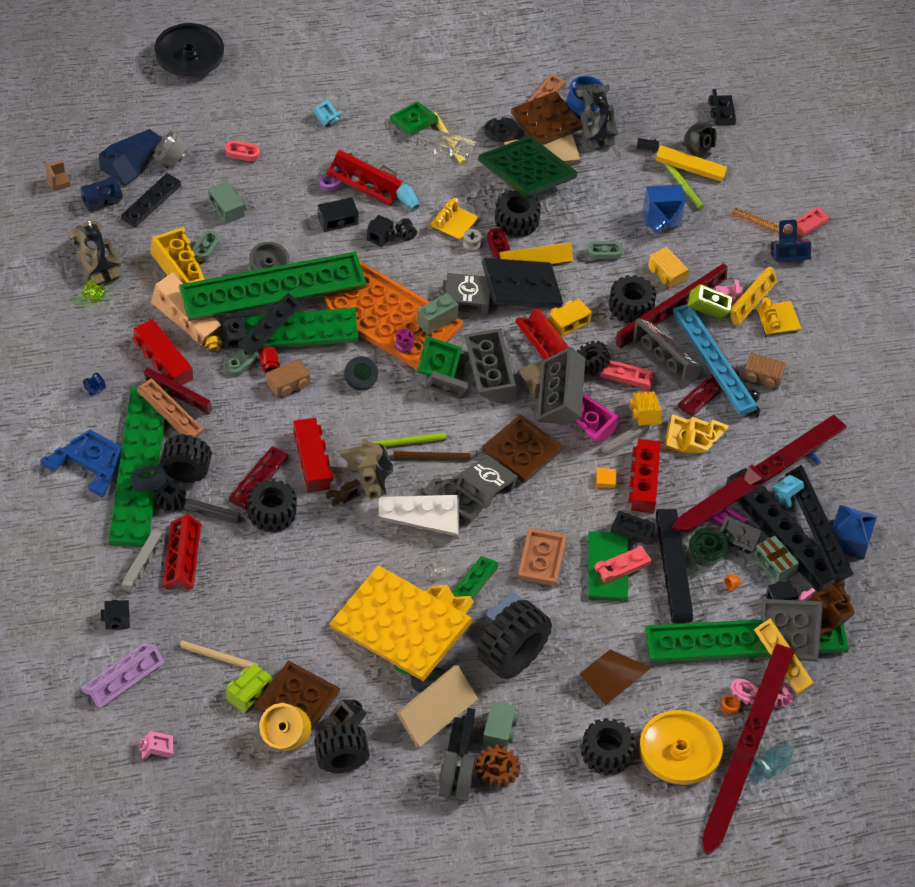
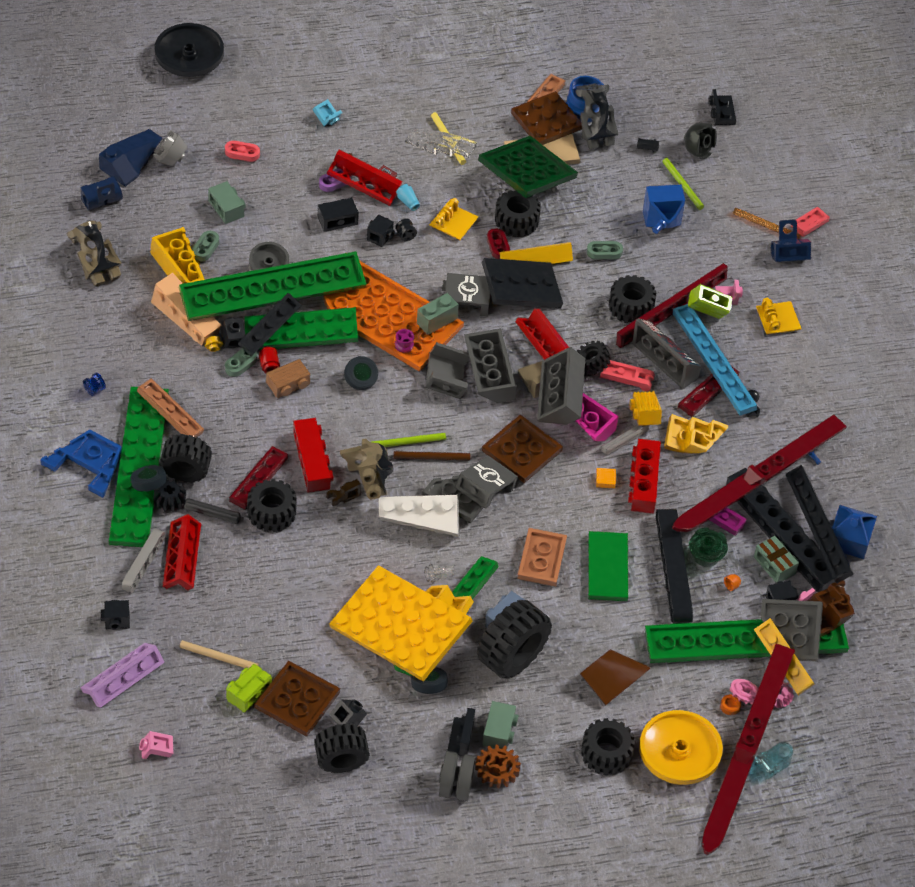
(56, 175): medium nougat panel -> none
(93, 291): clear neon green wheel -> none
(151, 200): black plate -> none
(162, 352): red brick -> none
(179, 391): dark red tile -> none
(281, 716): yellow wheel -> none
(413, 118): green plate -> none
(437, 706): tan tile -> none
(438, 357): green plate -> none
(472, 240): light grey wheel -> none
(501, 130): black tile -> none
(570, 317): yellow brick -> none
(623, 564): coral plate -> none
(633, 527): black bracket -> none
(668, 267): yellow brick -> none
(691, 163): yellow tile -> none
(741, 534): black bracket -> none
(753, 296): yellow tile -> none
(764, 370): medium nougat brick -> none
(787, 488): medium azure bracket -> none

